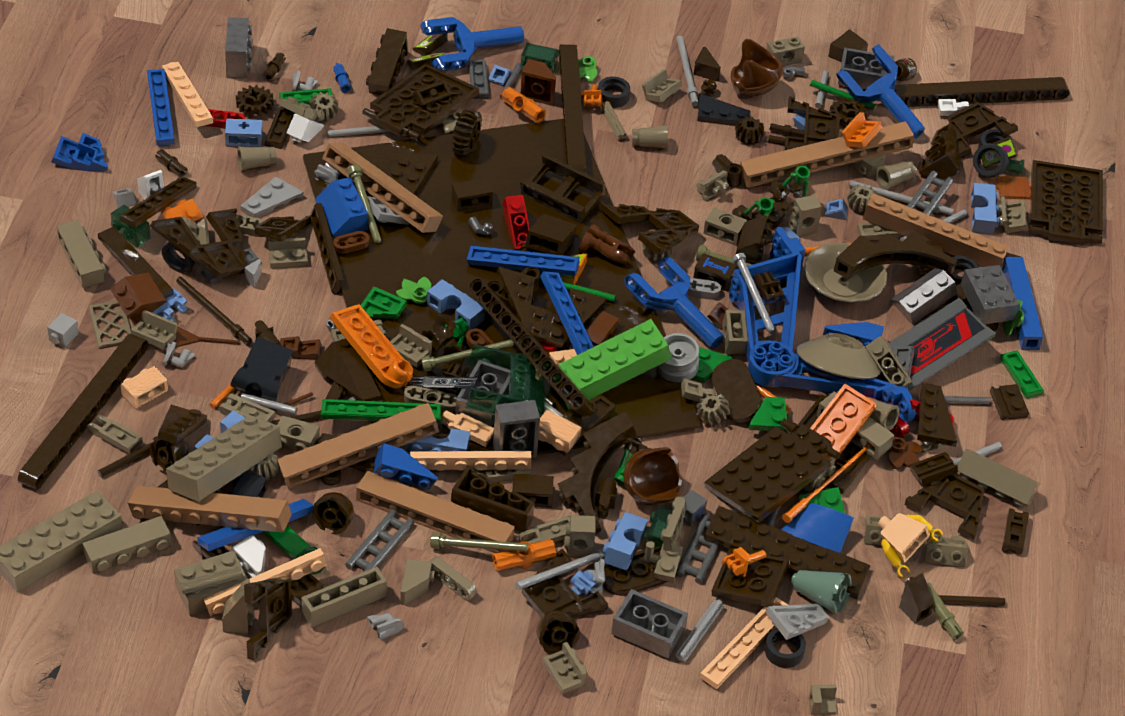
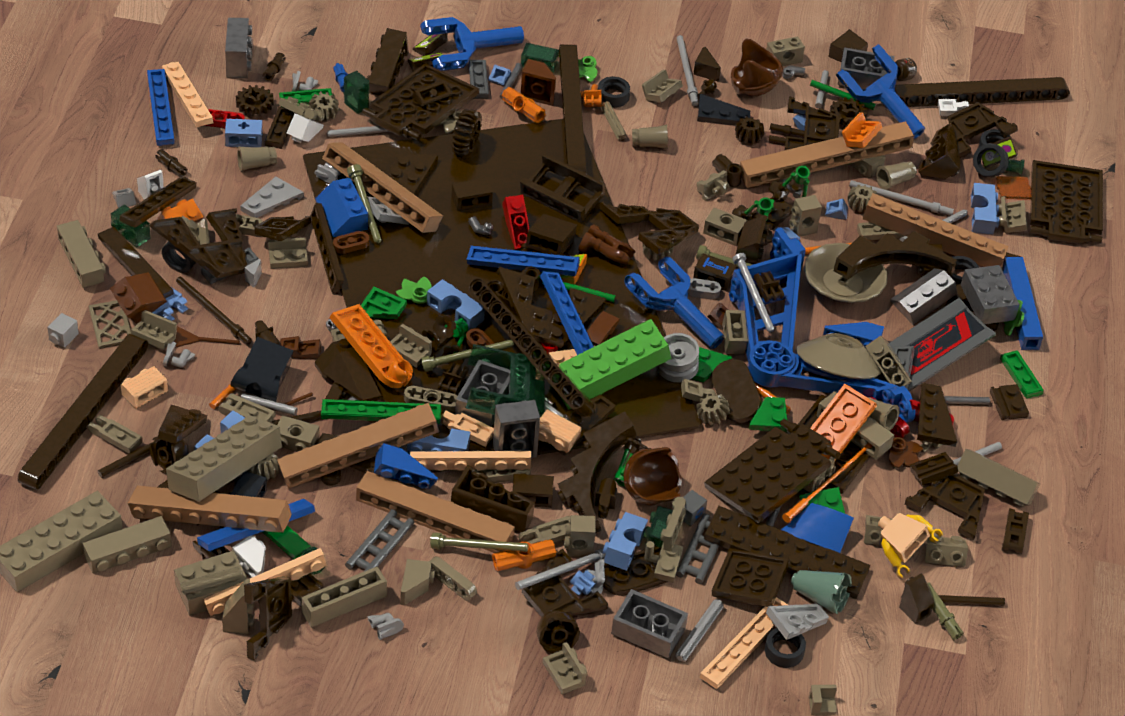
(80, 156): blue slope -> none
(333, 512): dark brown cylinder -> none
(356, 91): none -> clear green brick
(444, 382): sticker -> none
(740, 559): orange arm -> none
(936, 197): dark grey bar -> none

